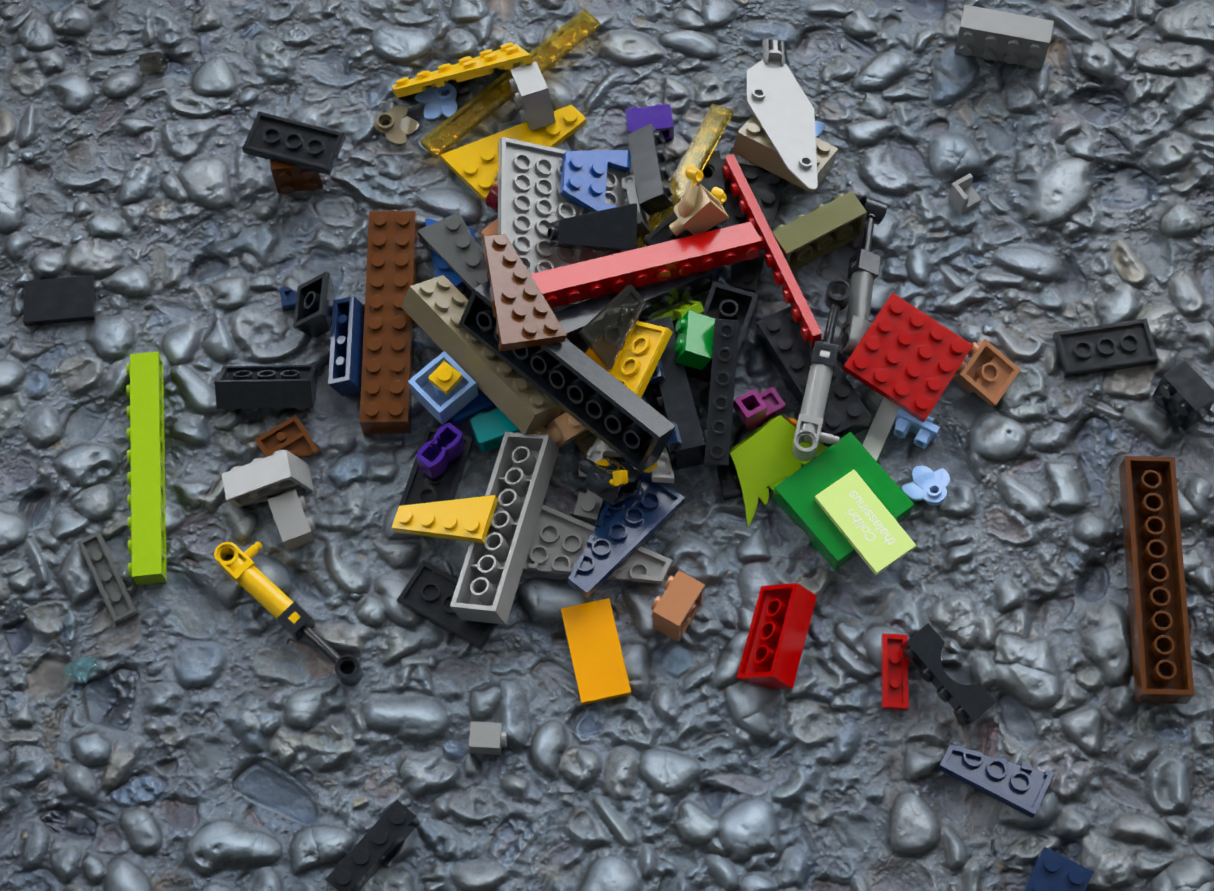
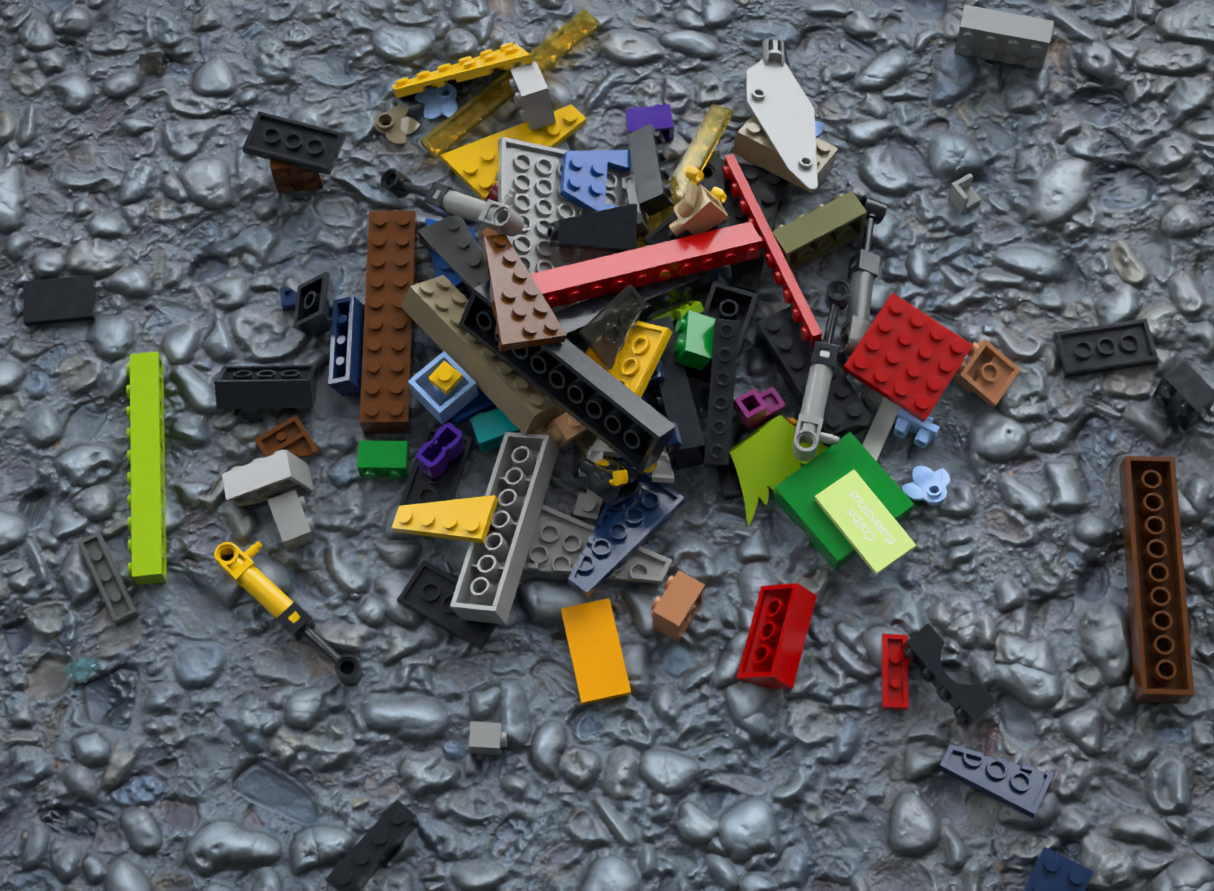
(383, 459): none -> green brick
(446, 200): none -> light grey piece

